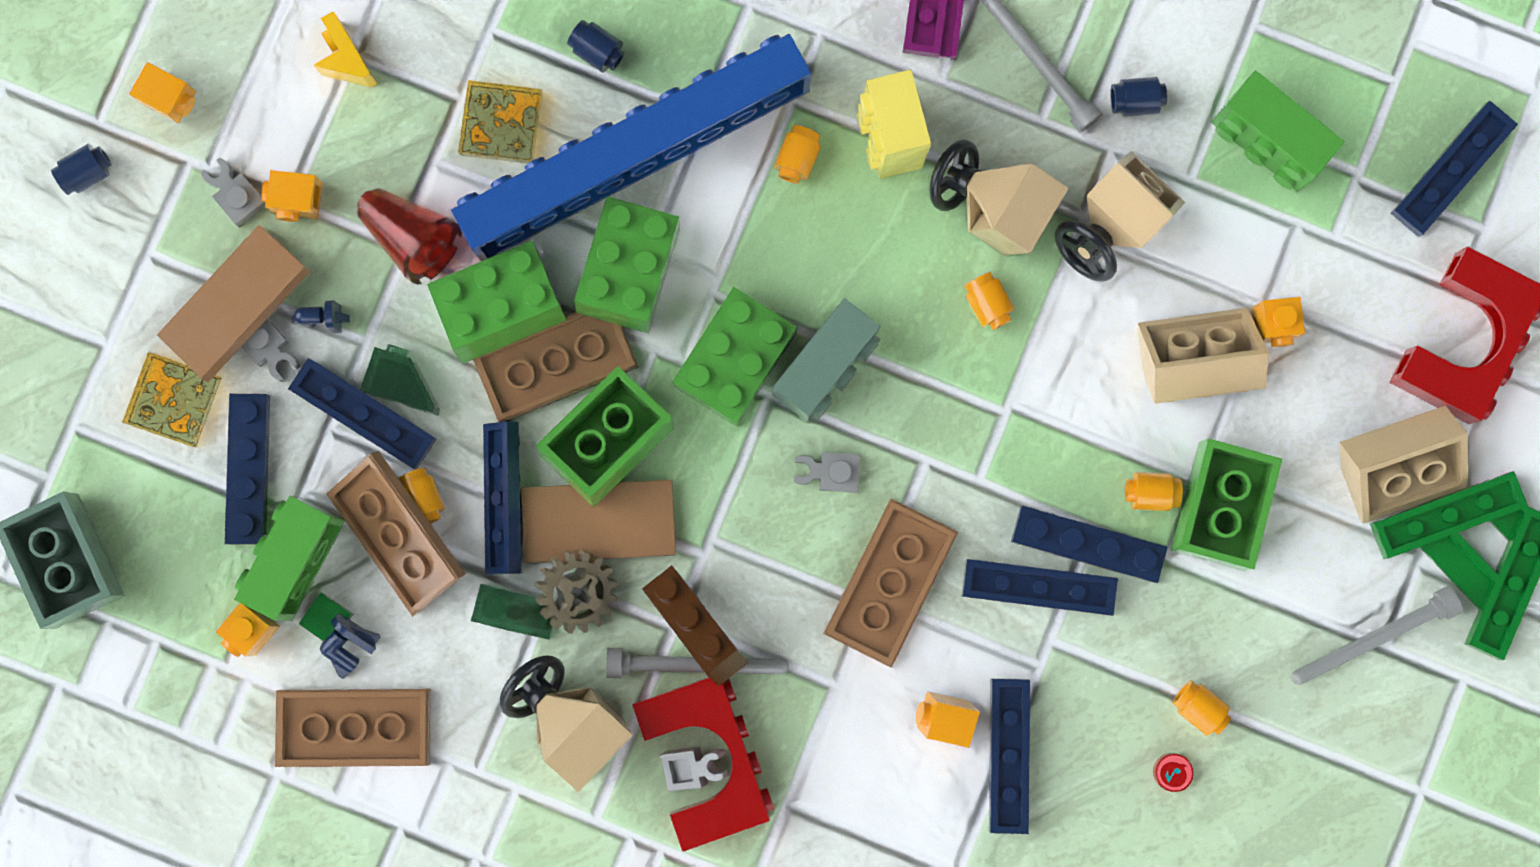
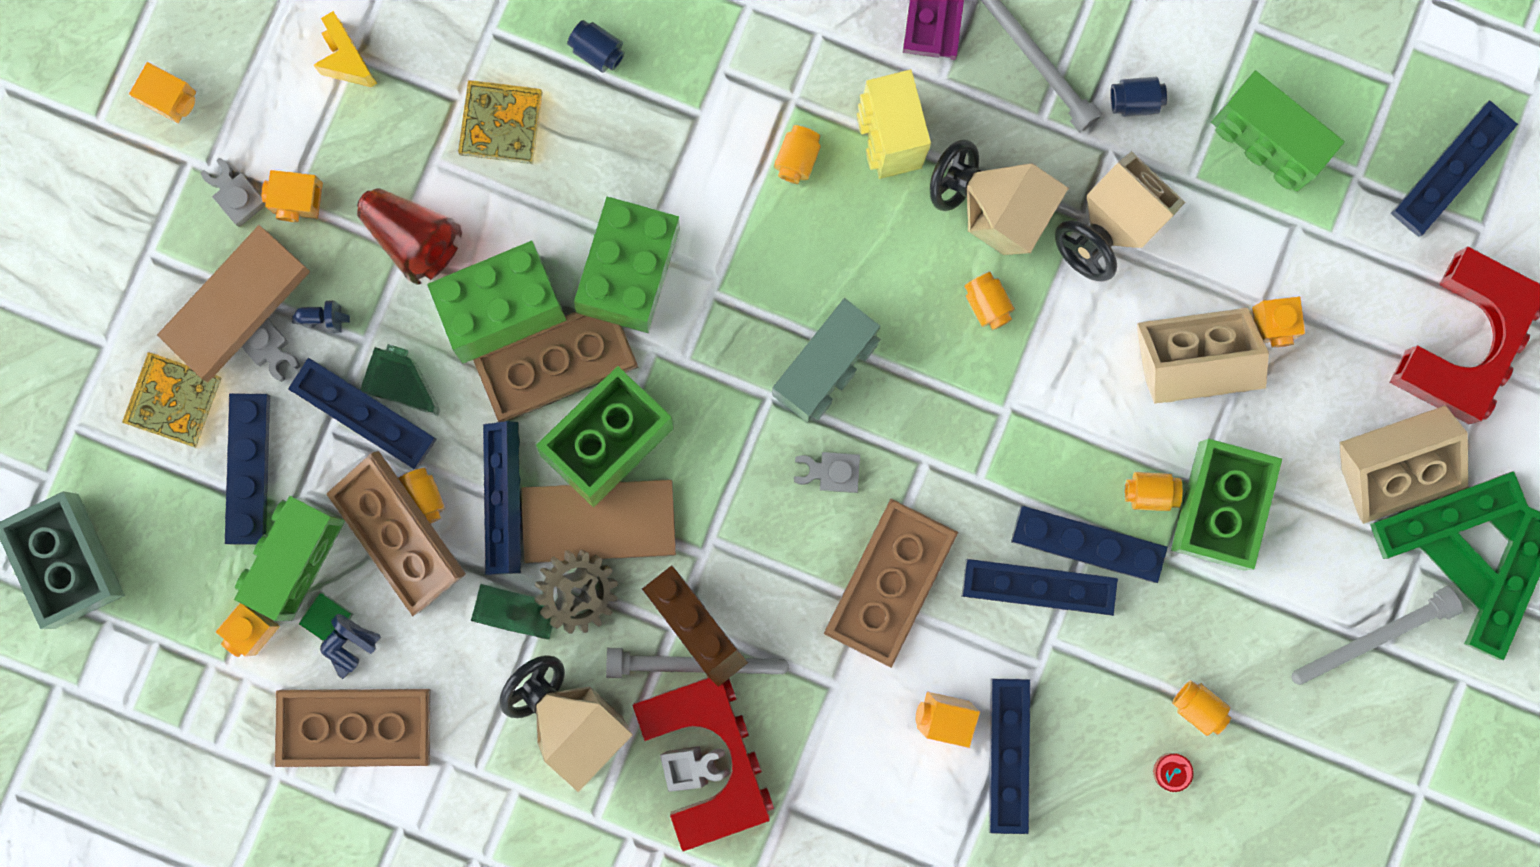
(81, 169): dark blue brick -> none
(633, 147): blue brick -> none
(735, 356): bright green brick -> none

